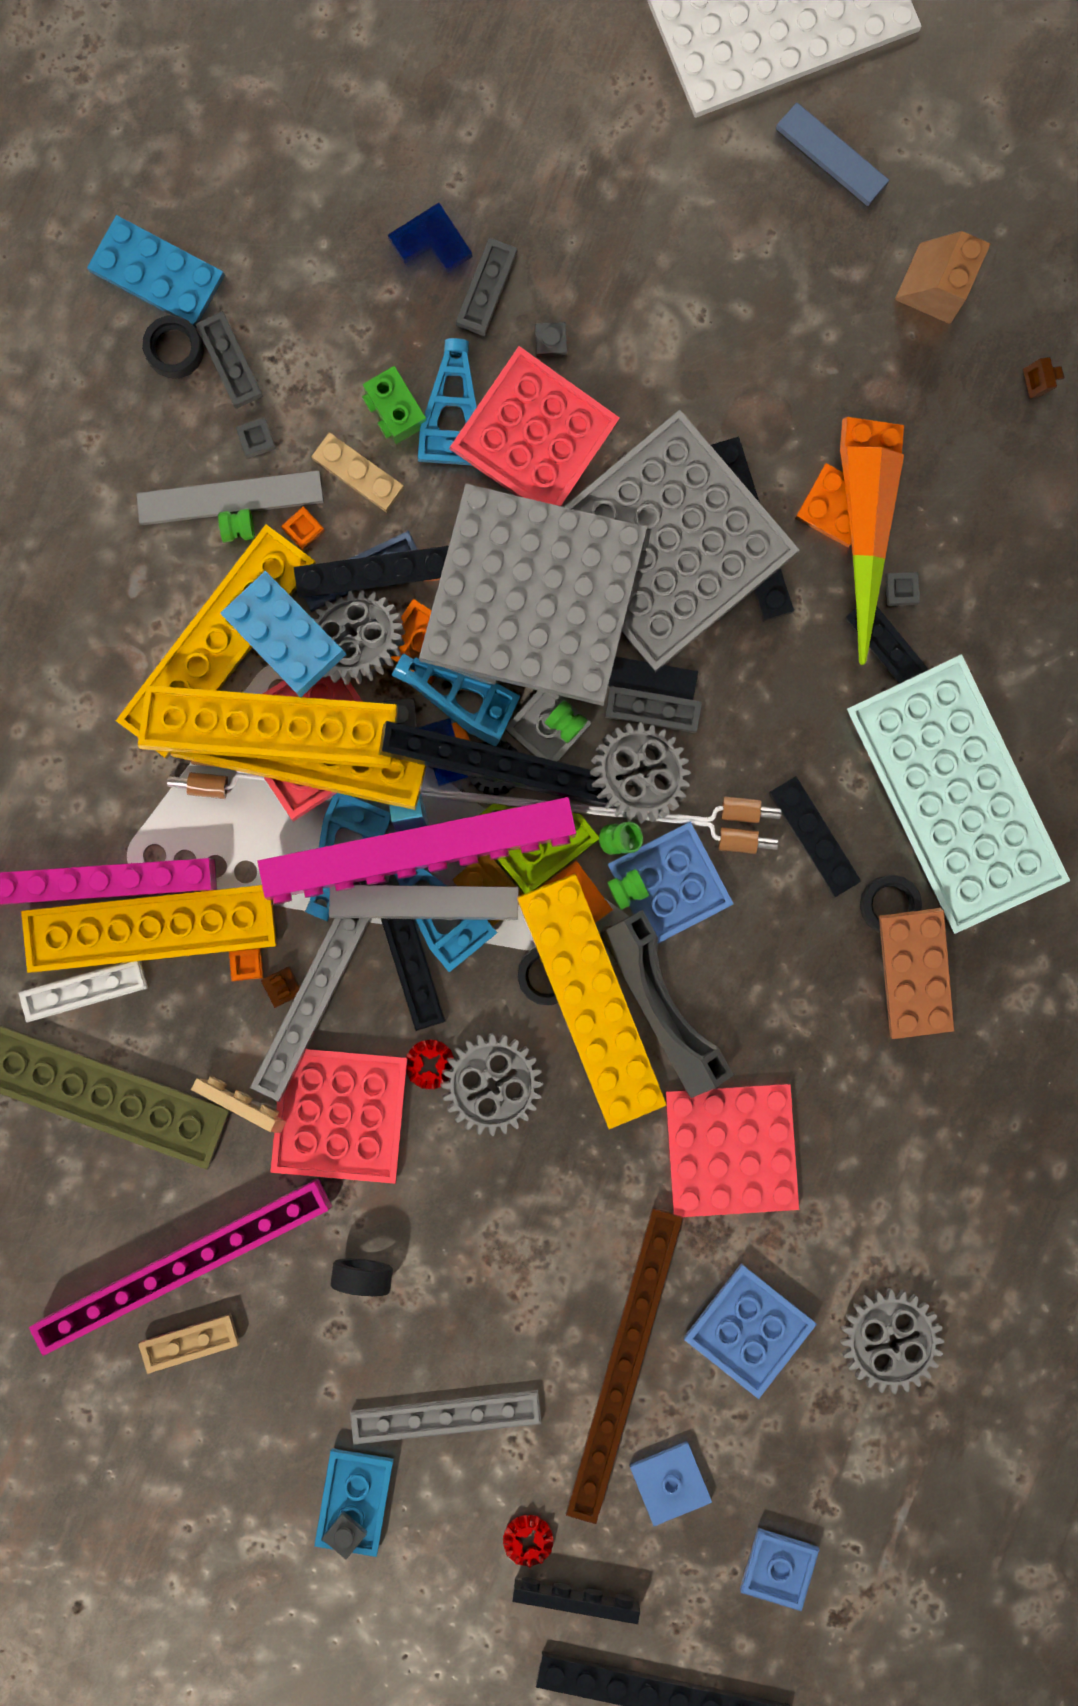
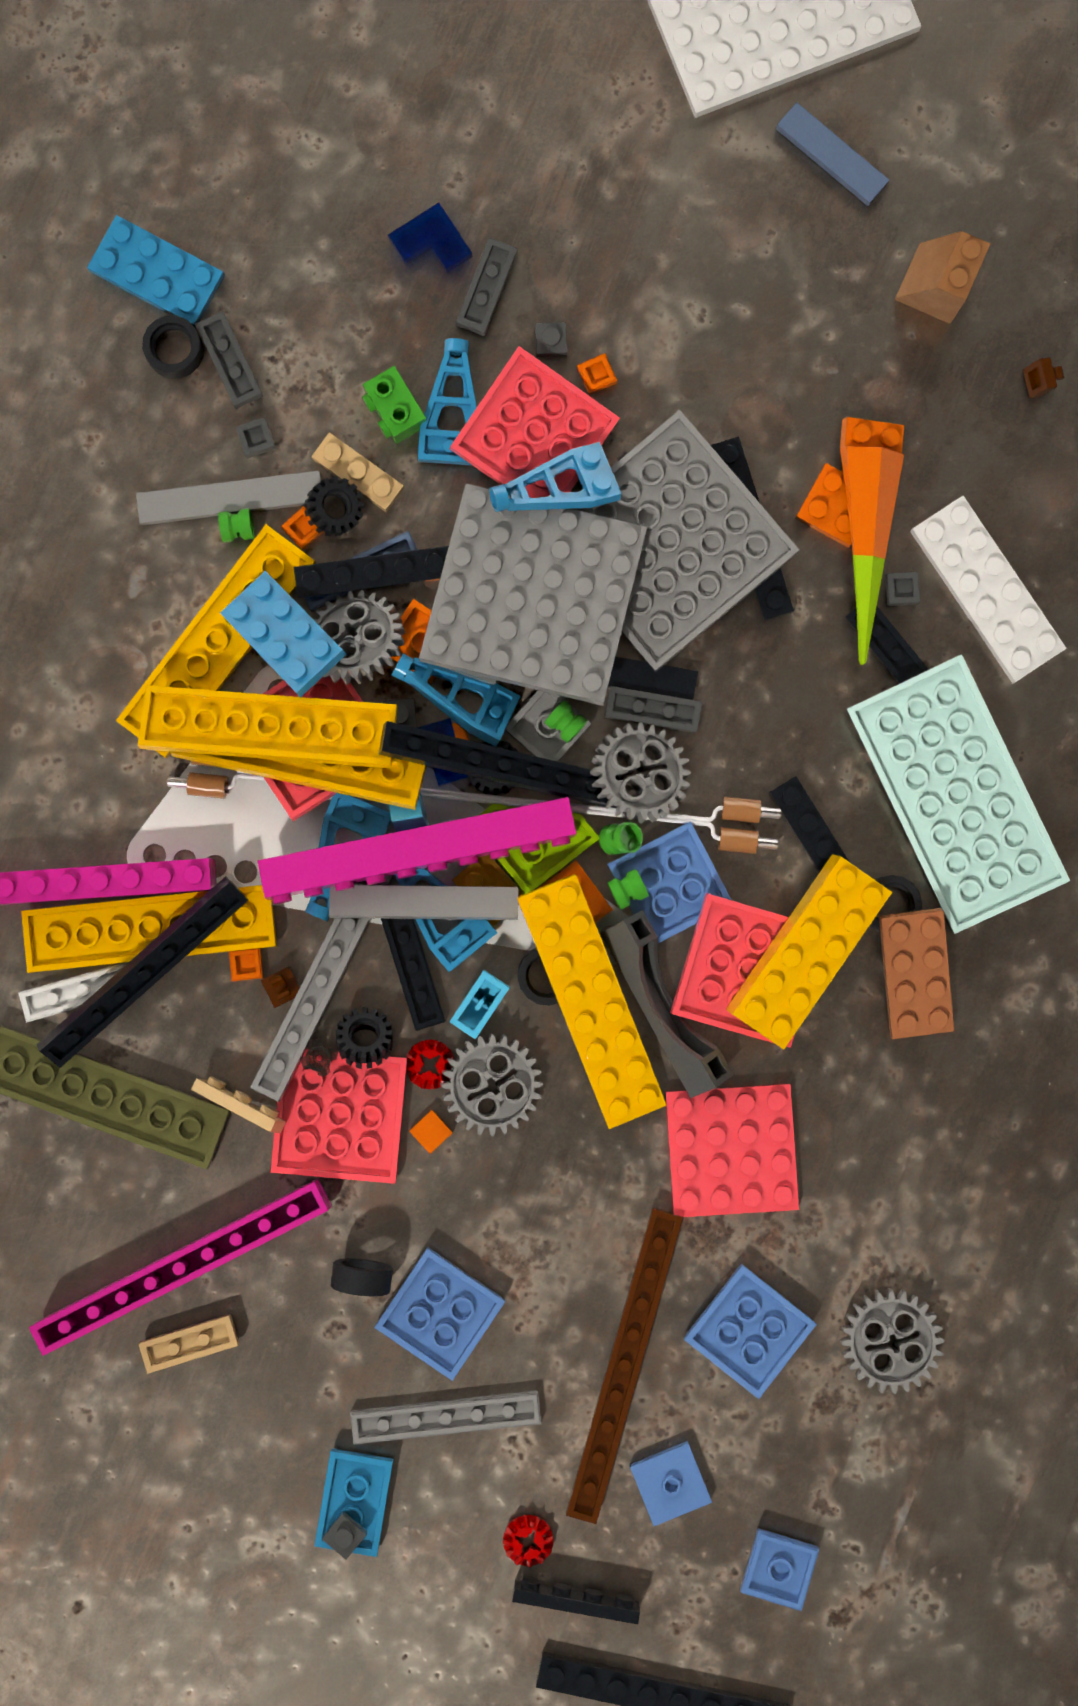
(142, 972): none -> black plate
(311, 1061): none -> clear smoke plate
(346, 493): none -> black tyre
(364, 1021): none -> black tyre
(431, 1131): none -> orange tile
(440, 1313): none -> medium blue plate
(479, 1004): none -> medium azure slope
(592, 470): none -> dark azure plate
(597, 374): none -> orange tile
(721, 956): none -> coral plate
(808, 950): none -> yellow brick
(988, 589): none -> white plate

